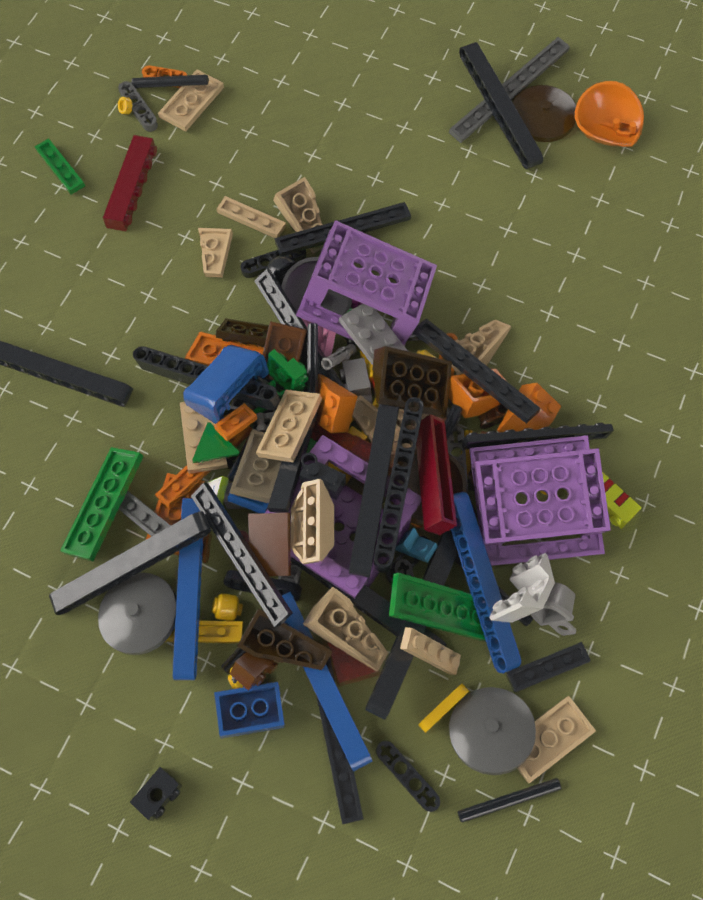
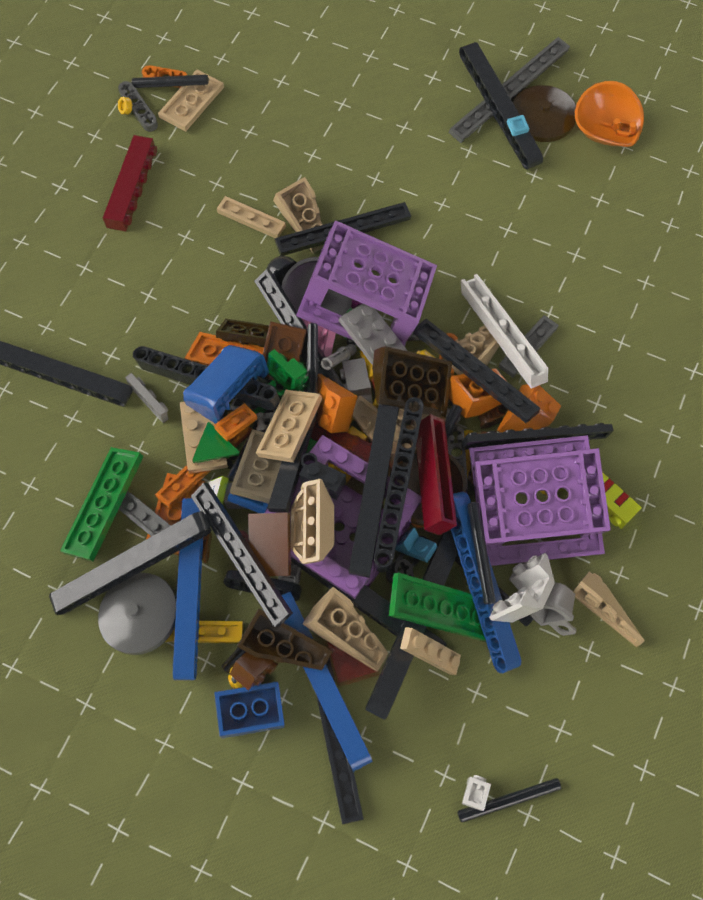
(59, 166): green plate -> none
(144, 801): black brick -> none
(148, 397): none -> light grey plate
(215, 250): tan wing -> none
(226, 607): yellow head -> none
(268, 256): black beam -> none
(405, 778): black beam -> none
(443, 708): yellow beam -> none
(476, 792): none -> white bracket
(481, 553): none -> black axle
(492, 731): dark grey dish -> none
(505, 332): none -> white tile
(518, 125): none -> medium azure tile
(536, 337): none -> dark grey plate
(548, 667): black plate -> none
(556, 735): tan plate -> none
(601, 601): none -> tan wedge

